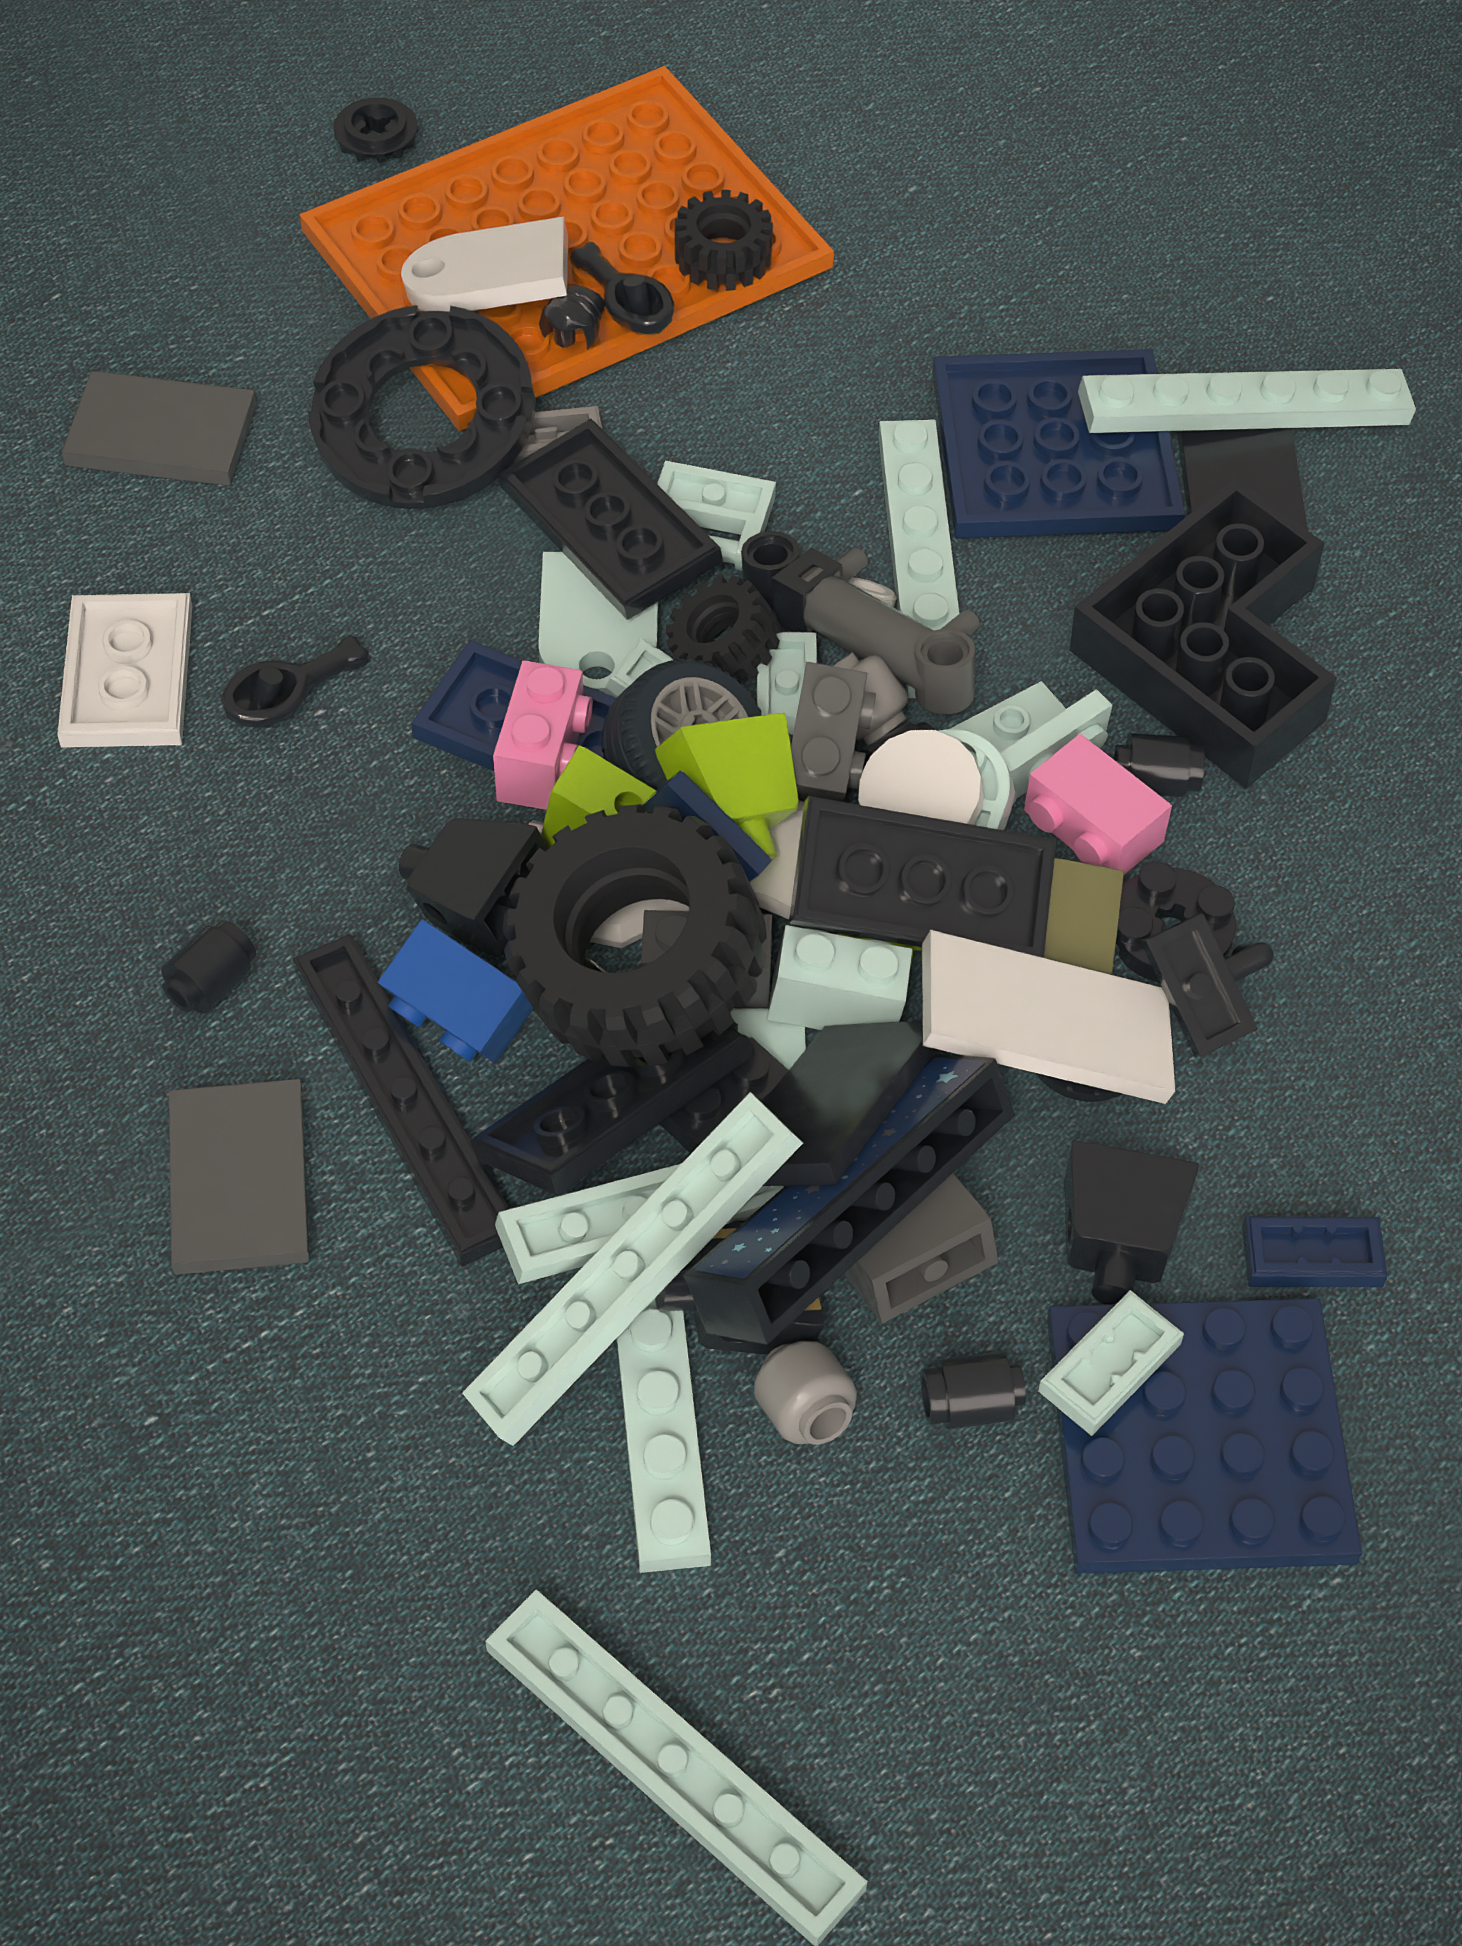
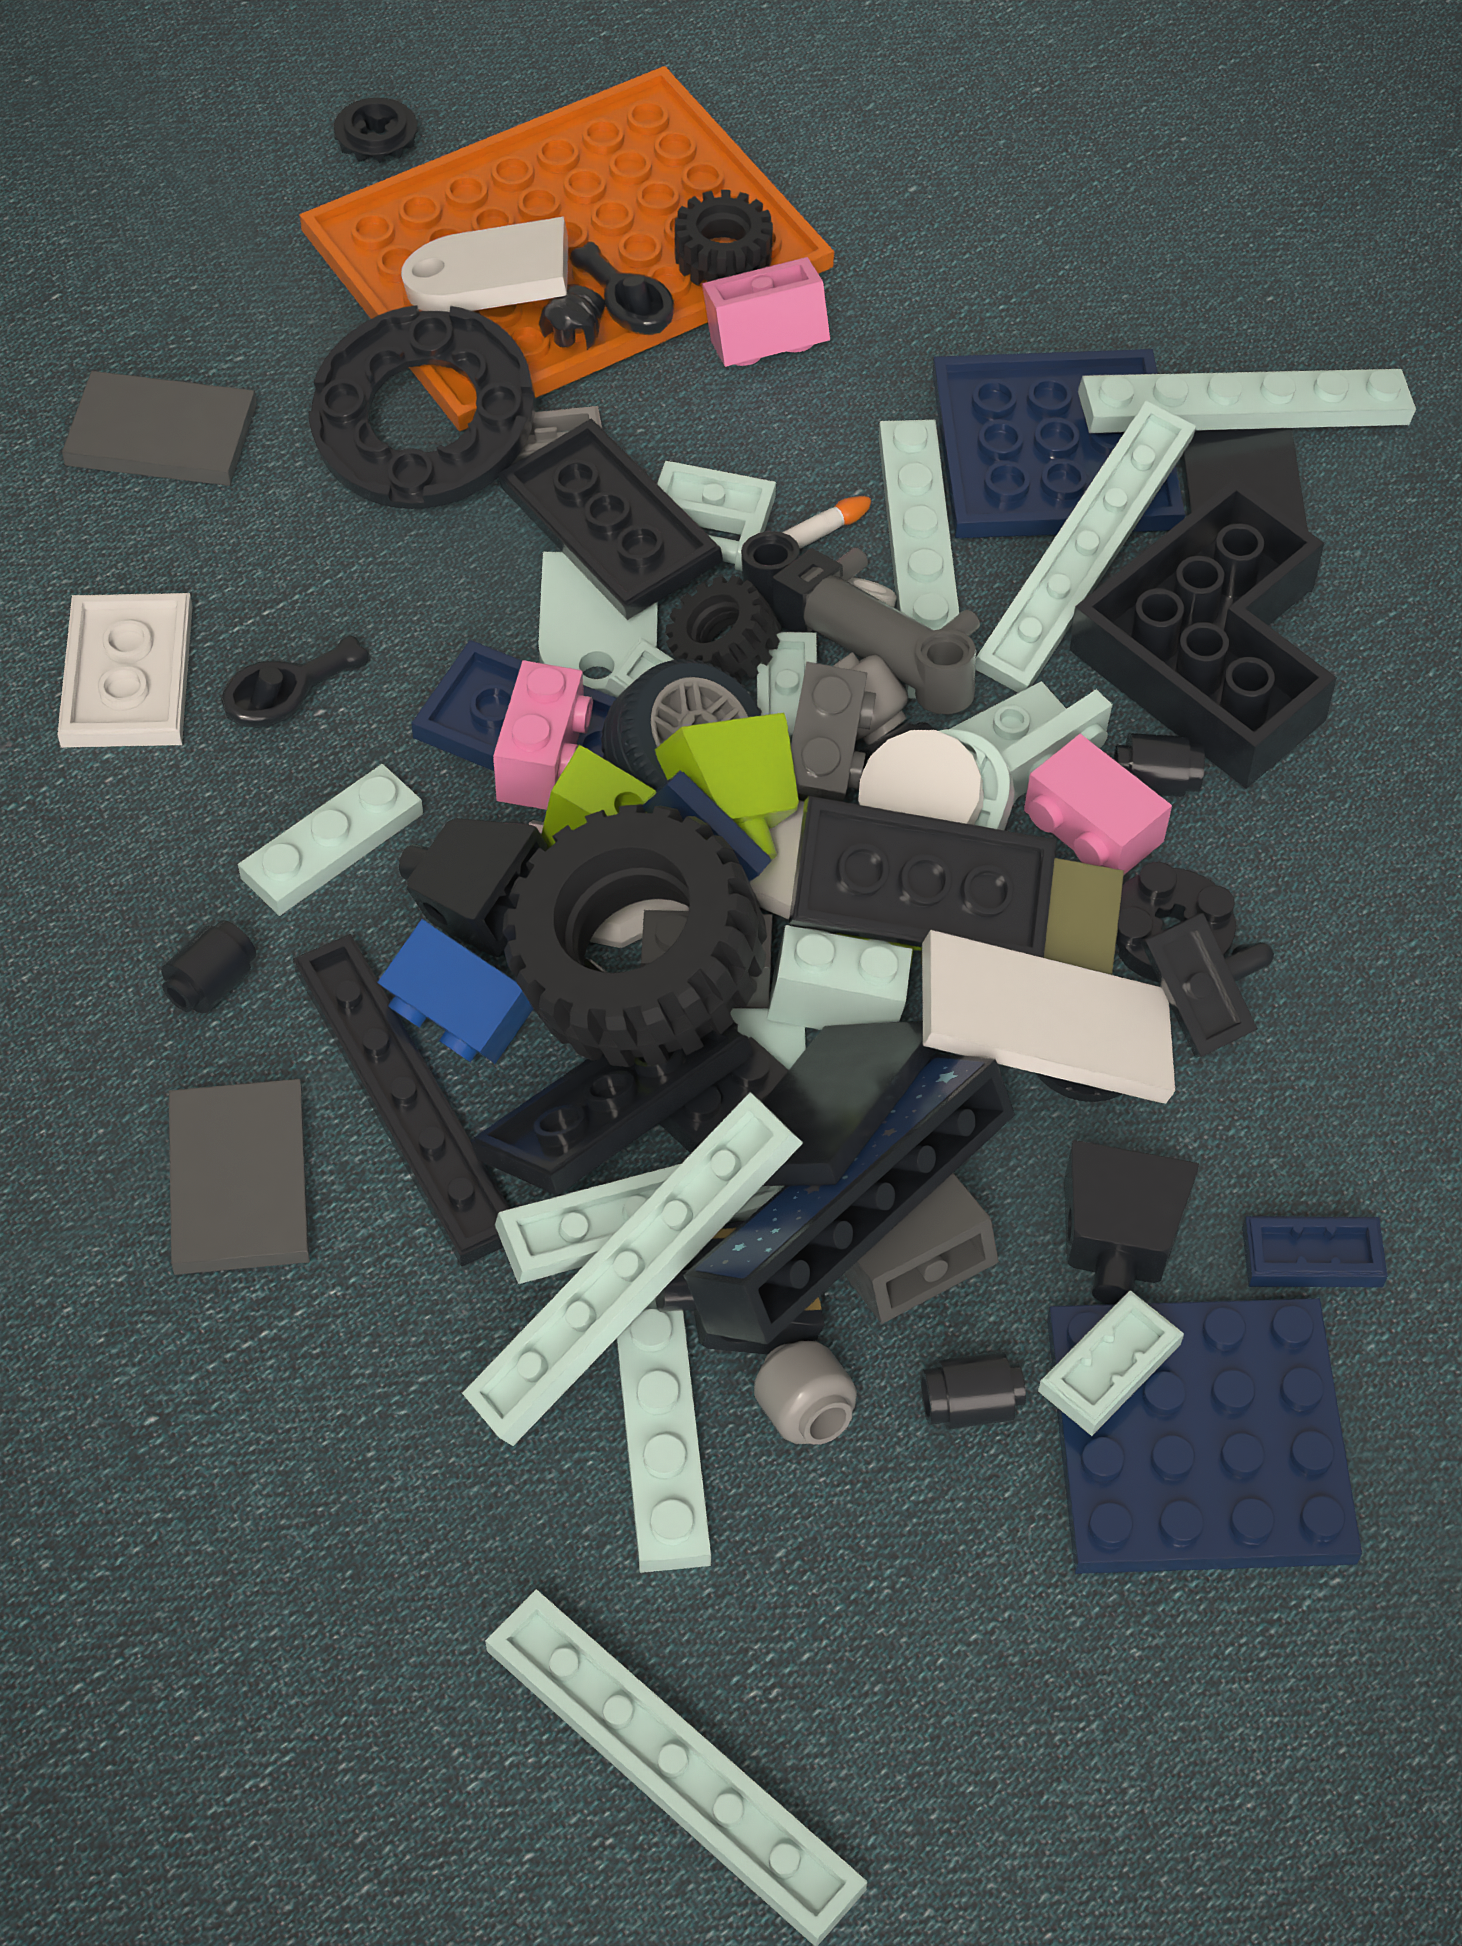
(330, 839): none -> light aqua plate
(766, 312): none -> bright pink brick
(843, 513): none -> white piece
(1084, 547): none -> light aqua plate

